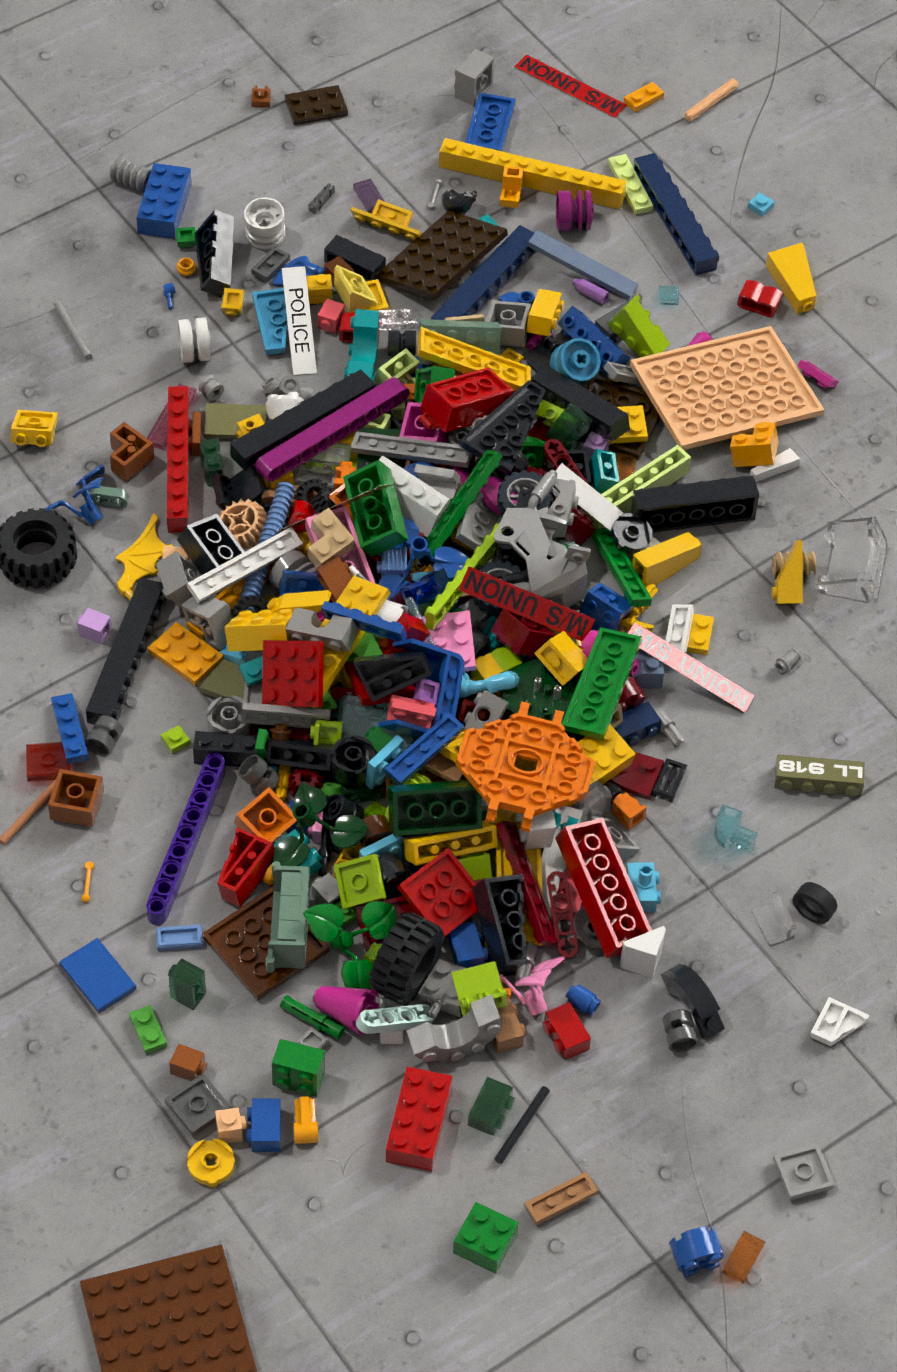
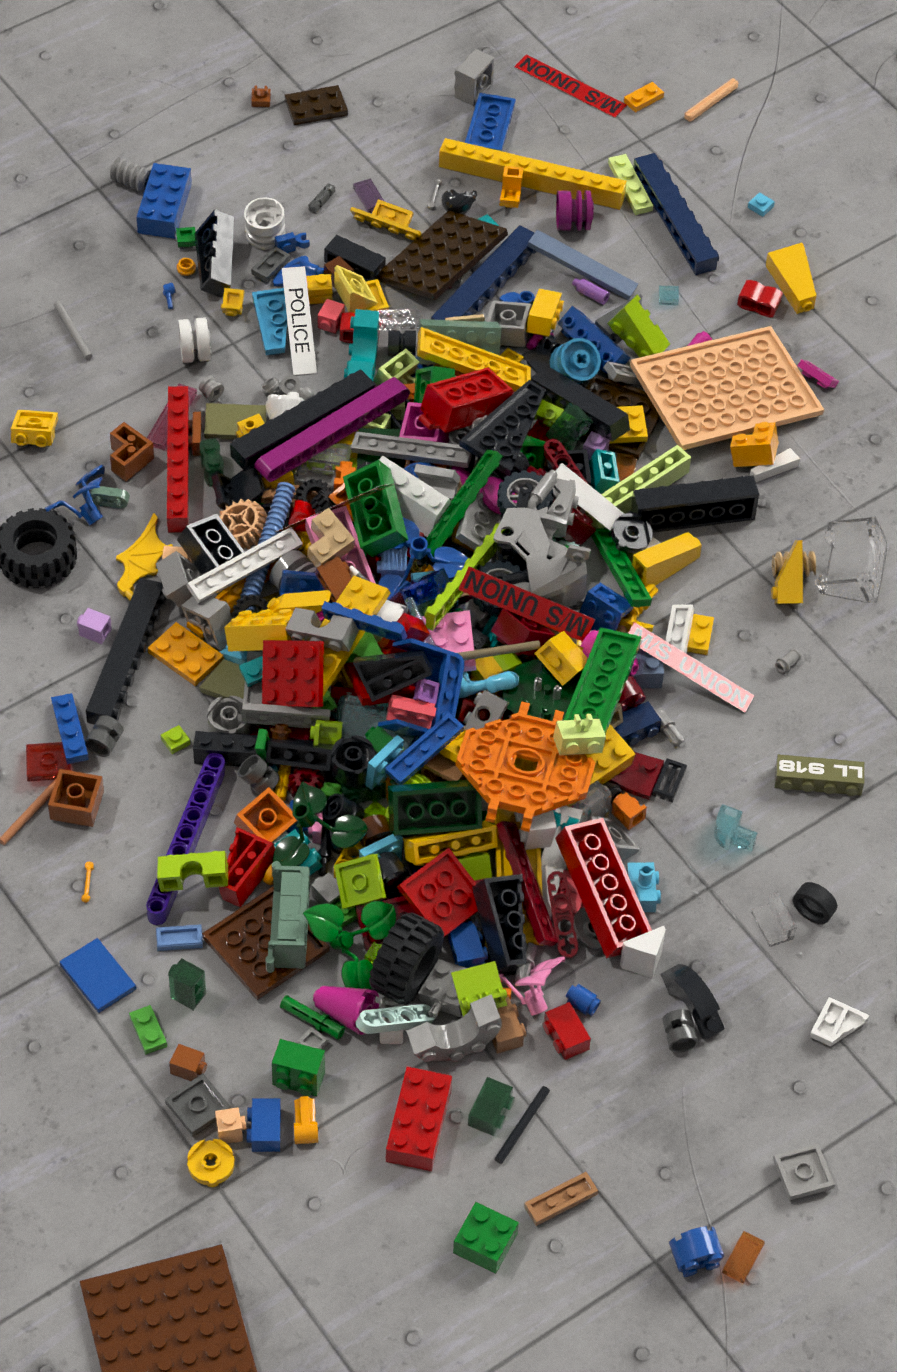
(174, 869): none -> lime arch
(289, 242): none -> blue plate
(500, 650): none -> dark tan bar
(579, 736): none -> yellowish green brick

